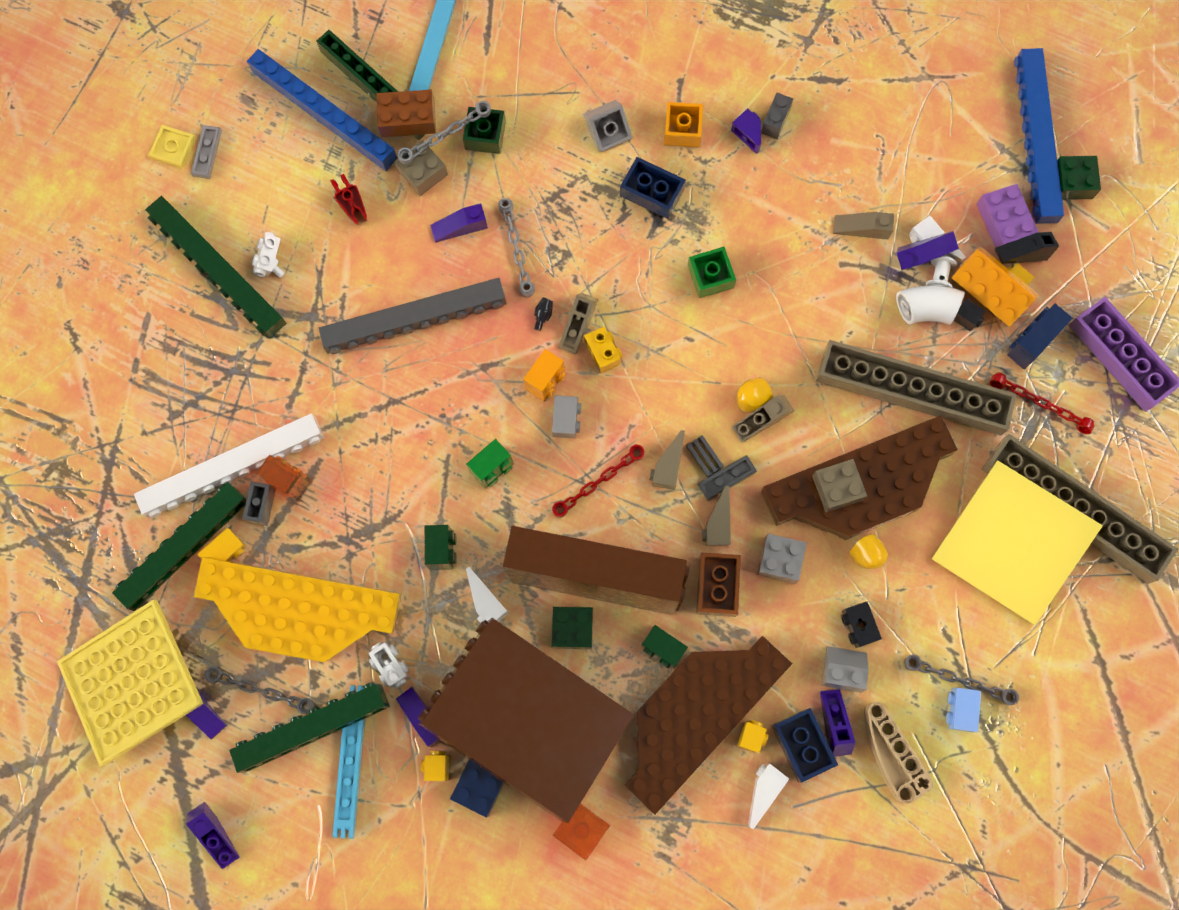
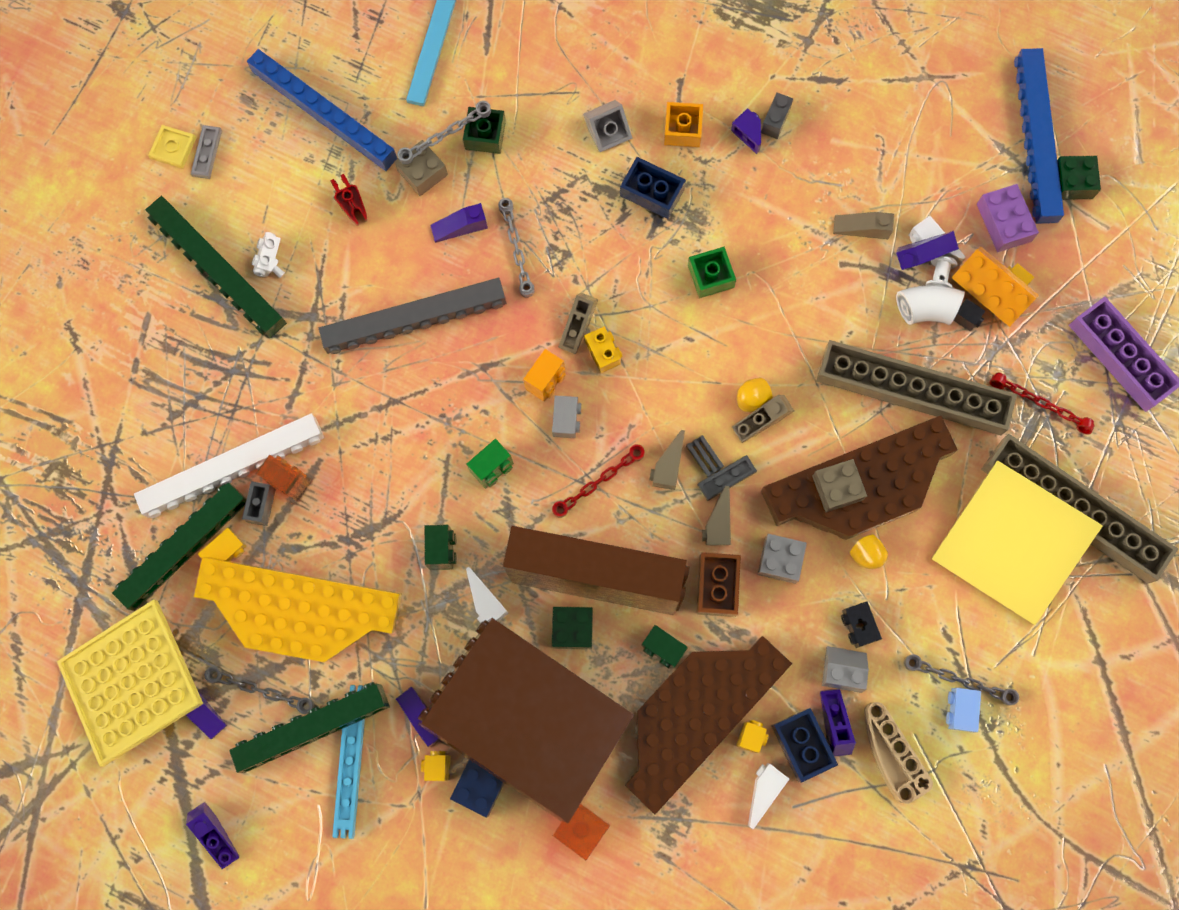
(354, 67): dark green brick -> none
(392, 671): white brick -> none
(406, 113): dark orange brick -> none
(543, 312): black piece -> none
(1028, 249): black slope -> none
(1038, 335): dark blue brick -> none

